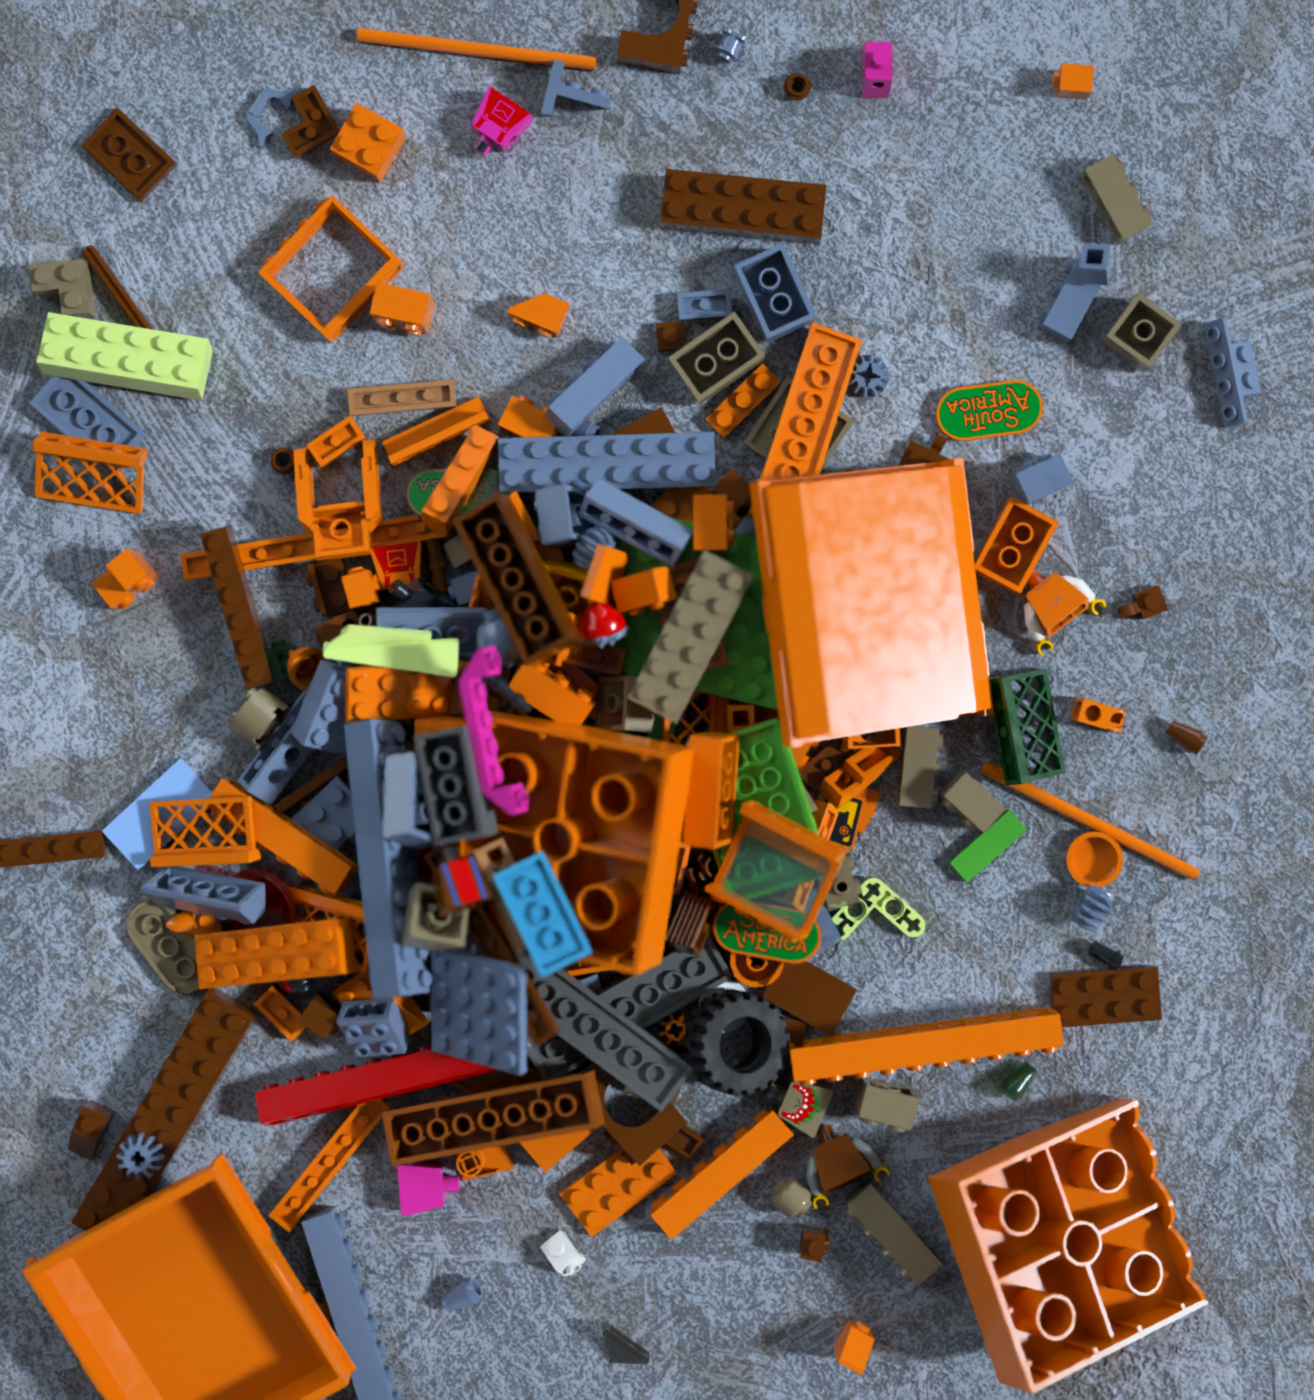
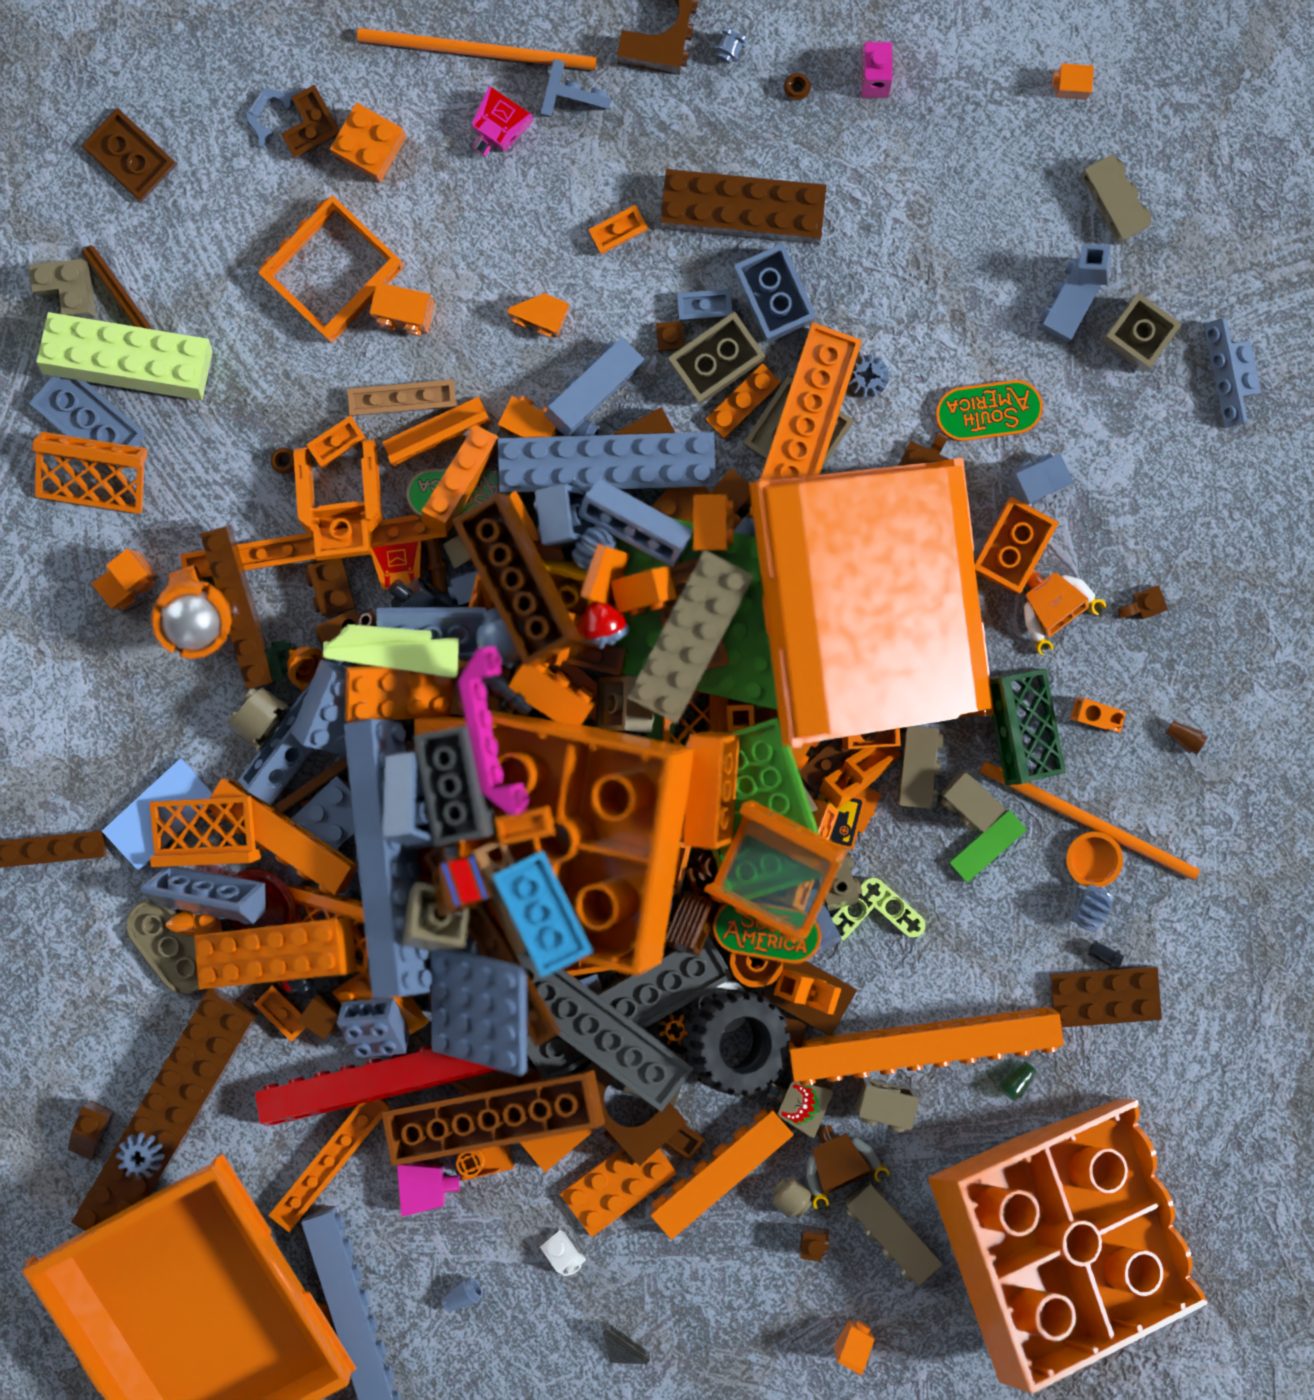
(191, 615): none -> piece
(362, 588): orange brick -> none
(524, 826): none -> orange tile
(618, 229): none -> orange plate
(807, 990): none -> orange brick

